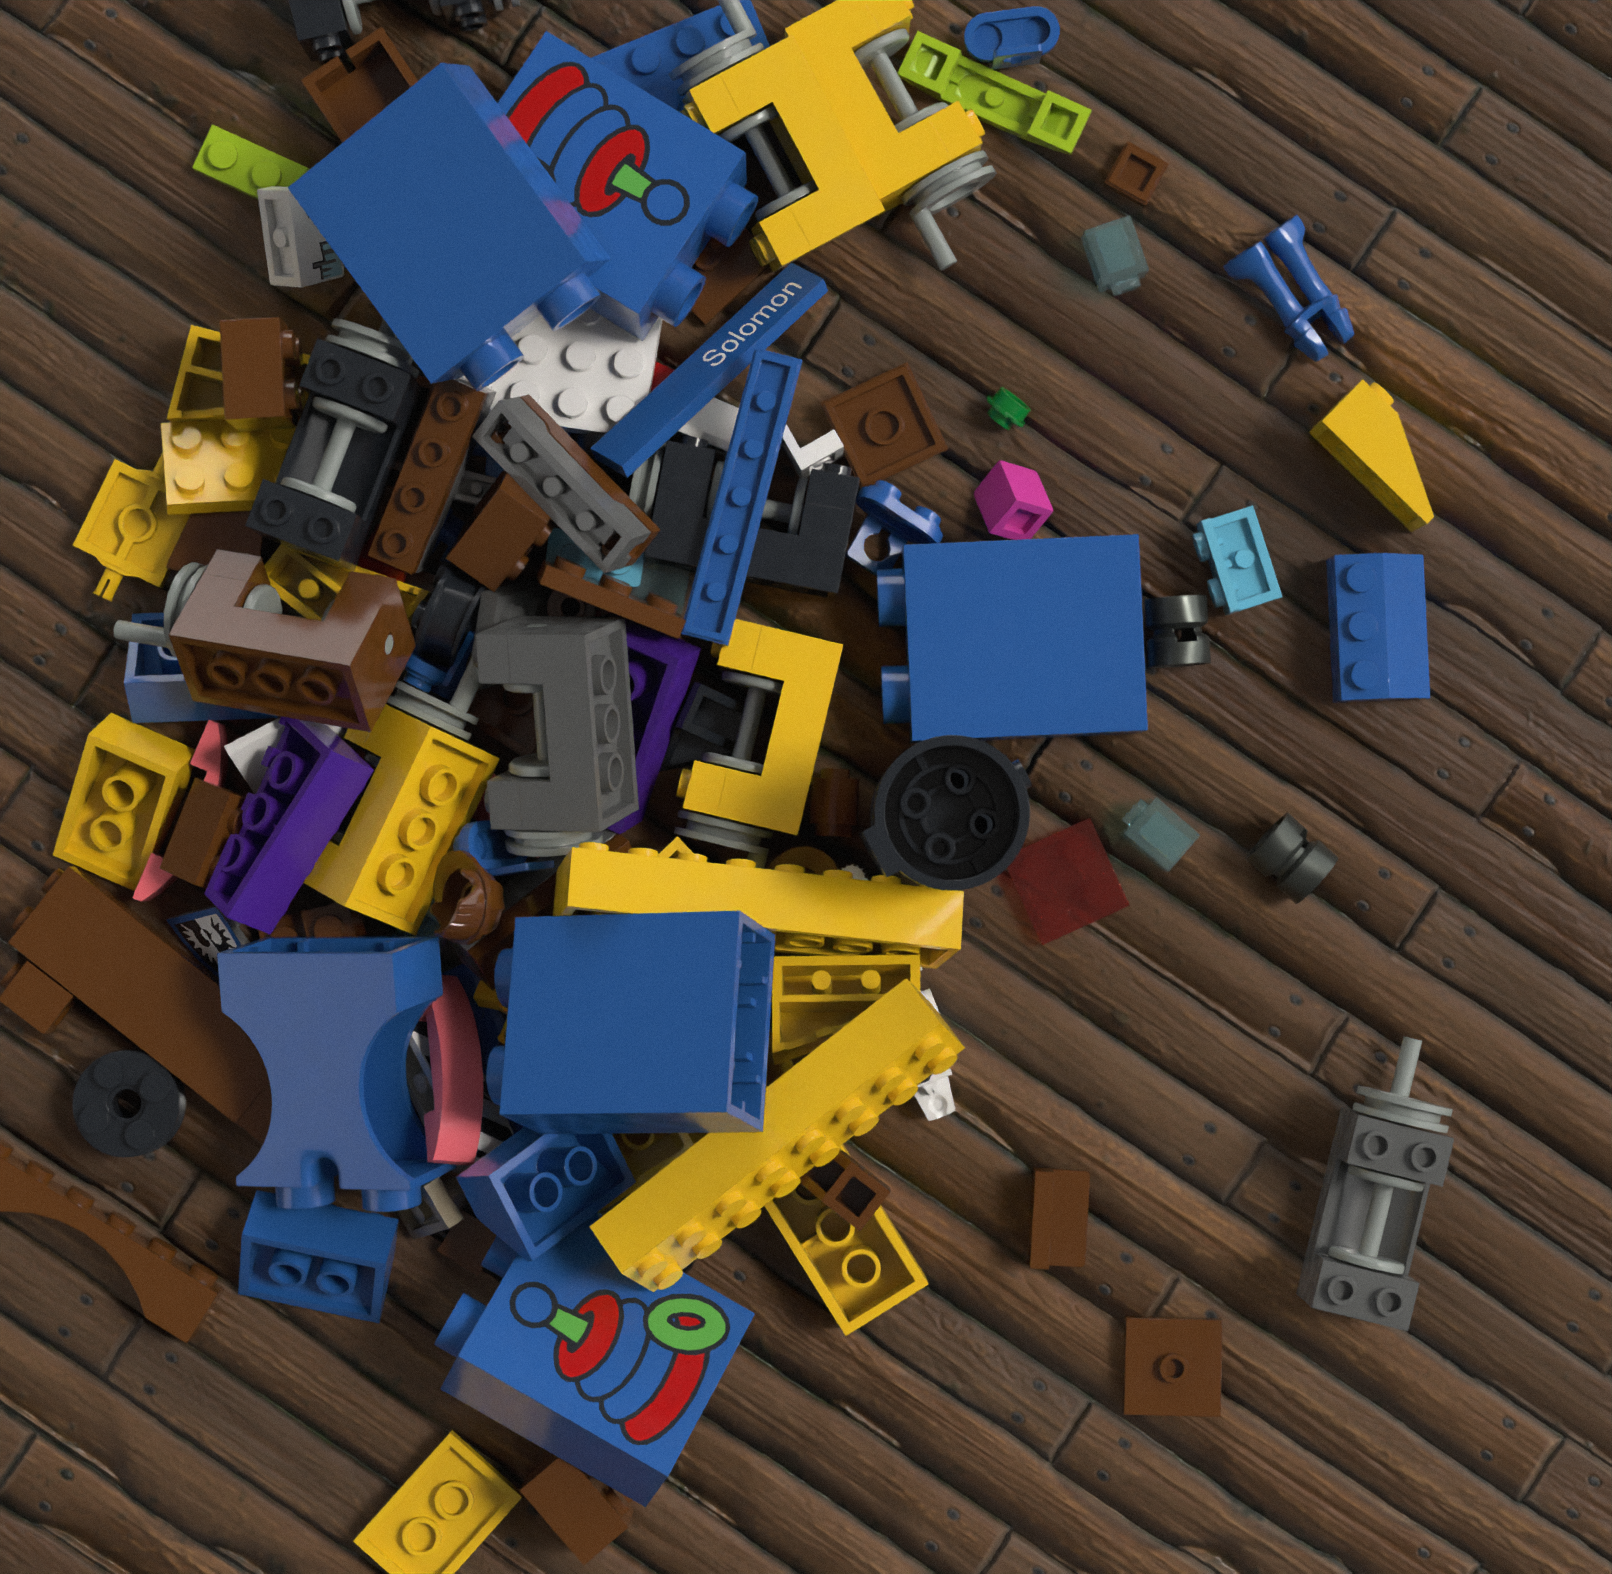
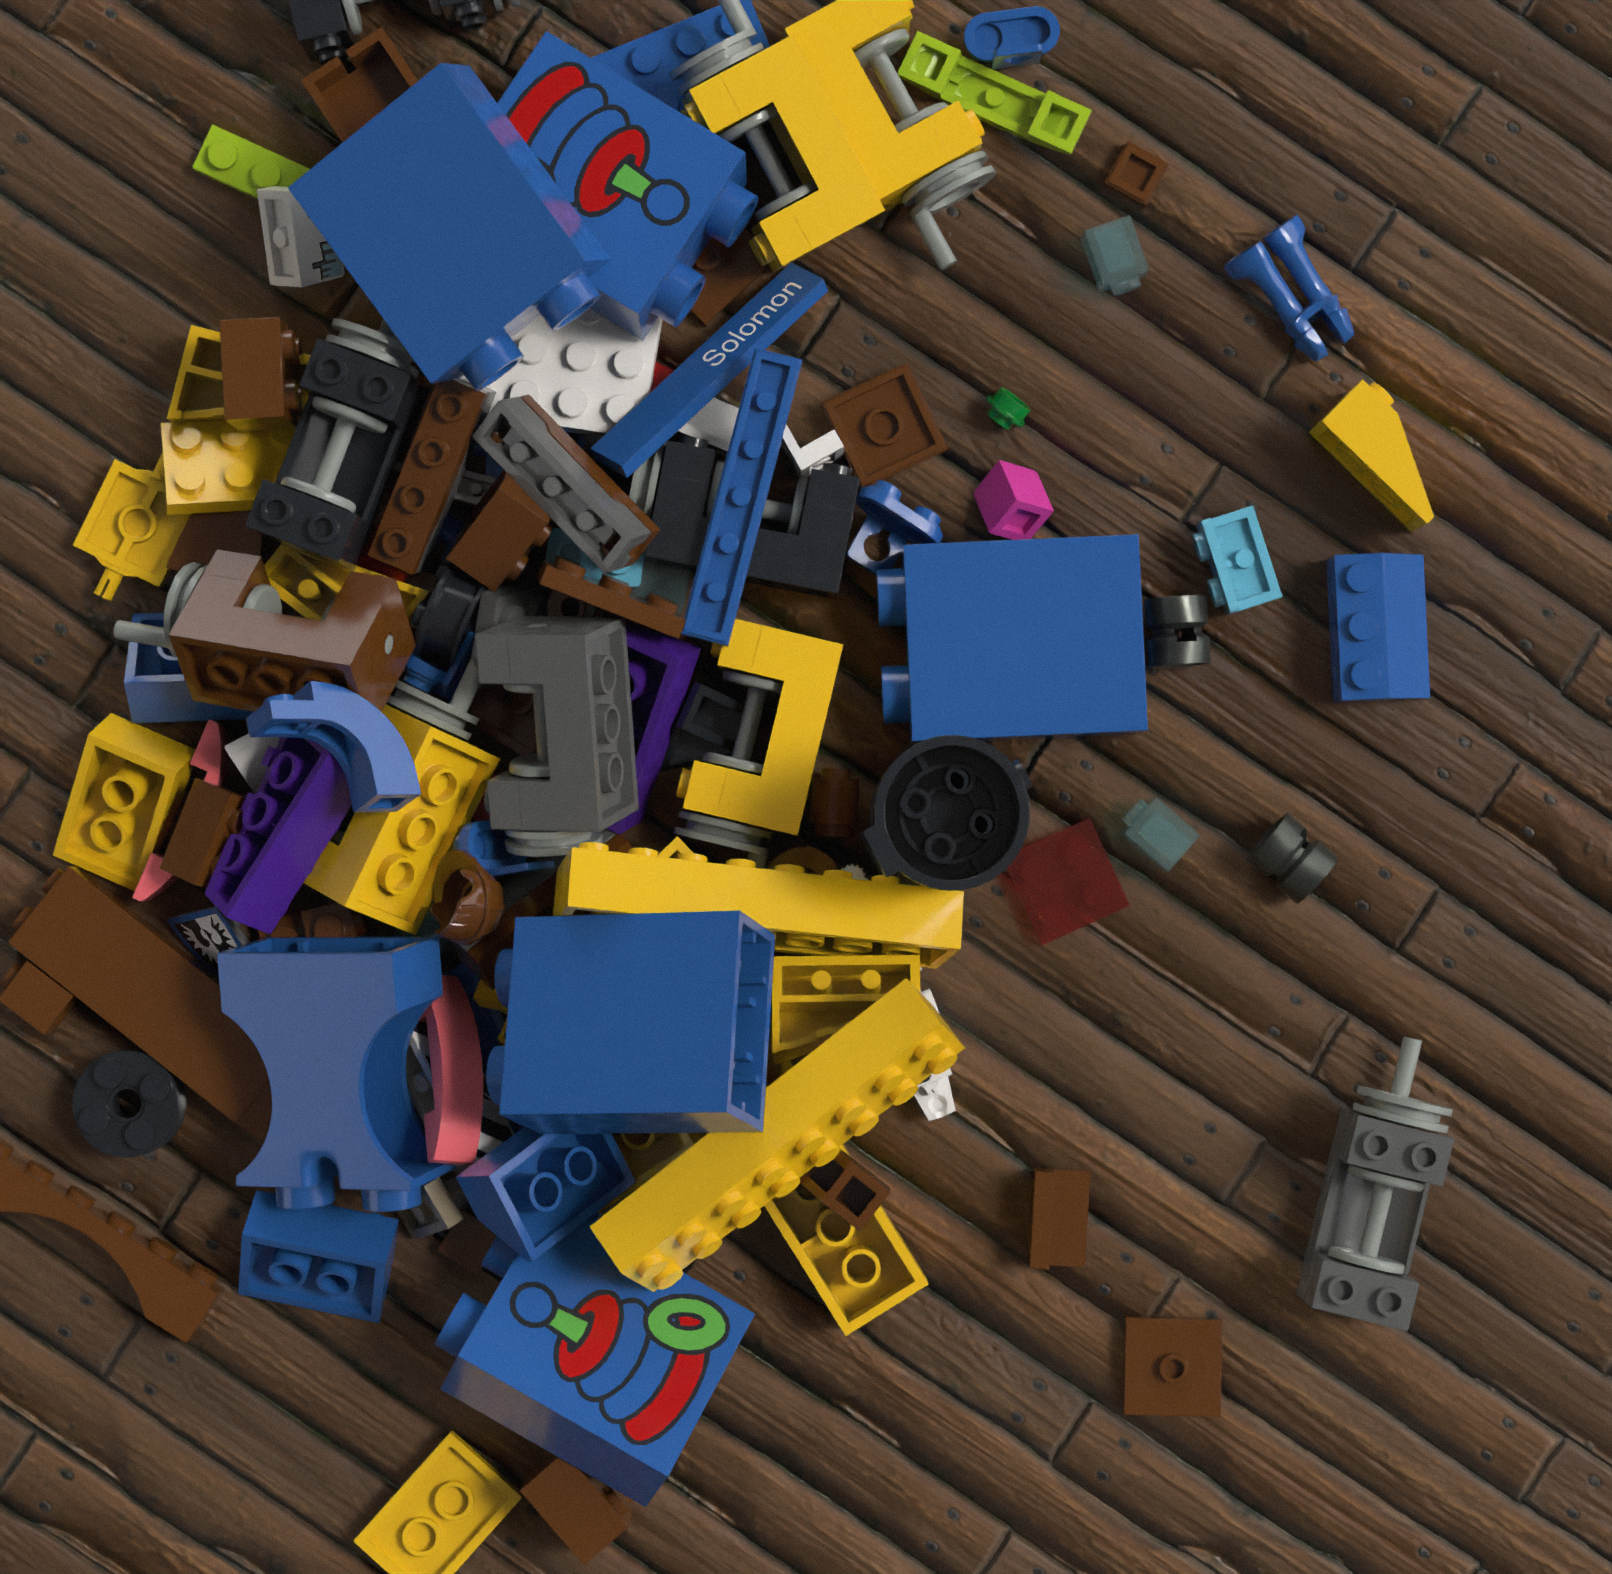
(354, 732): none -> arch

